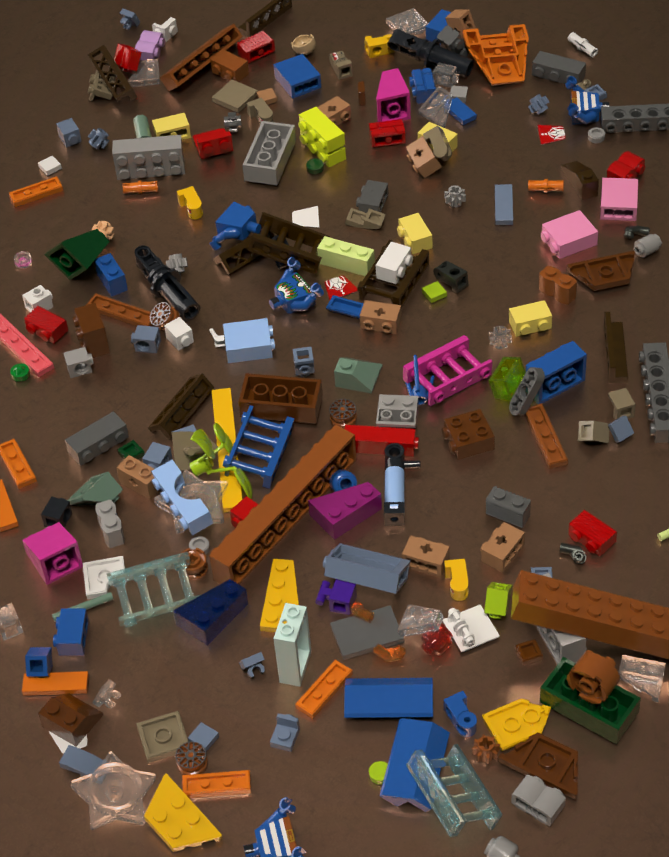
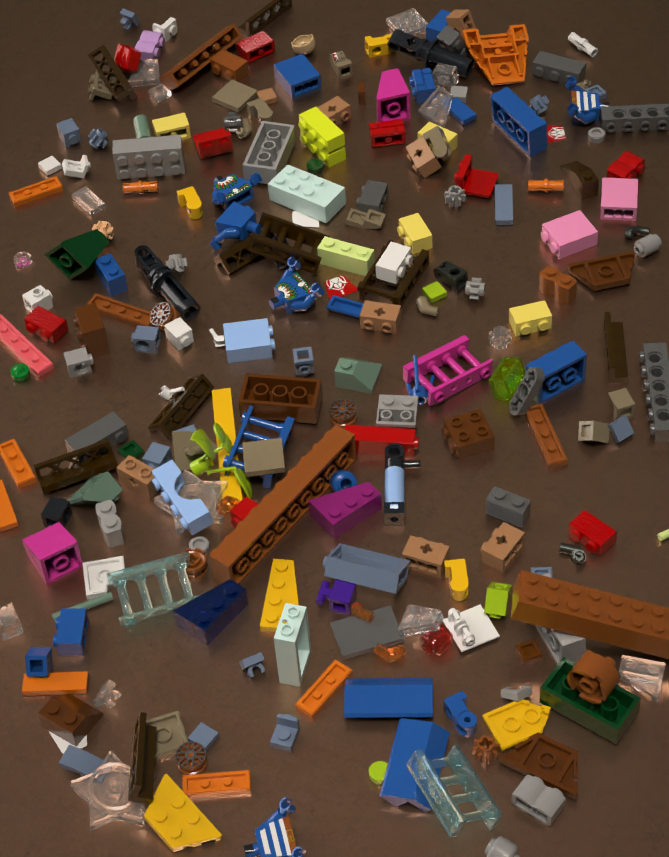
(74, 473): none -> dark brown fence
(76, 168): none -> white bracket
(88, 200): none -> clear tile
(142, 761): none -> dark brown fence
(160, 92): none -> clear tile
(167, 393): none -> white hand
(223, 504): none -> clear orange arm
(233, 189): none -> blue torso
(246, 130): none -> dark tan arm
(263, 457): none -> dark tan tile
(307, 193): none -> light aqua brick
(425, 308): none -> dark tan arm
(475, 181): none -> red bracket
(475, 288): none -> light grey gear
(517, 694): none -> light grey tile
(519, 121): none -> blue brick

